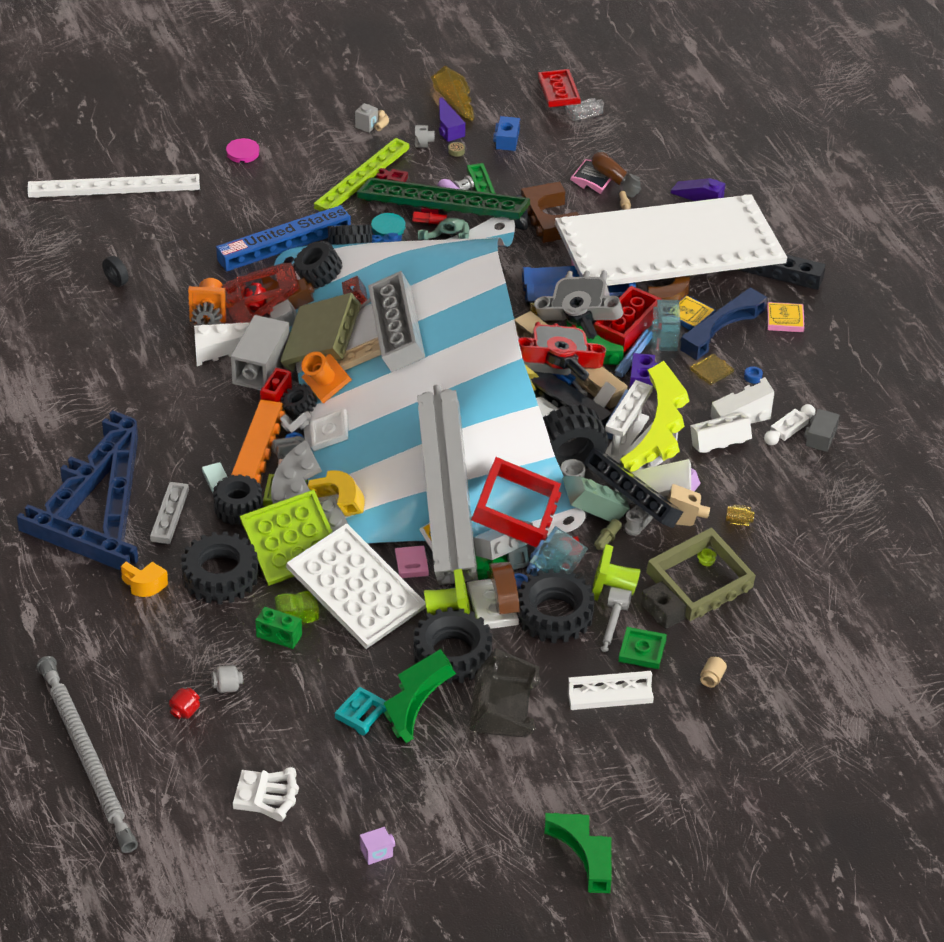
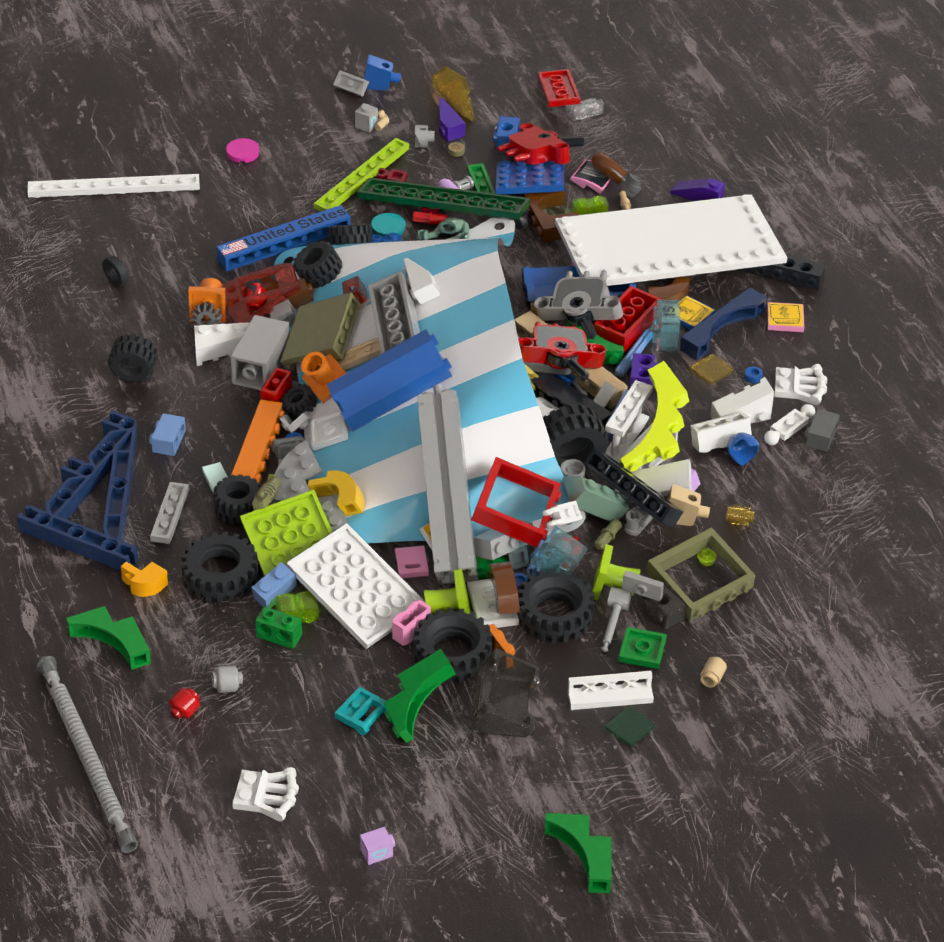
(121, 635): none -> green arch
(133, 358): none -> black tyre
(167, 434): none -> medium blue brick
(266, 493): none -> olive hinge
(276, 582): none -> medium blue brick
(351, 83): none -> light grey plate
(380, 73): none -> blue torso
(389, 380): none -> blue panel
(406, 621): none -> bright pink brick
(421, 281): none -> white slope
(499, 641): none -> orange plate
(527, 178): none -> blue plate
(539, 146): none -> red piece
(563, 514): none -> white hinge
(590, 206): none -> clear neon green brick
(630, 726): none -> clear green piece
(642, 585): none -> light grey plate
(742, 447): none -> blue hair
(798, 385): none -> white plate

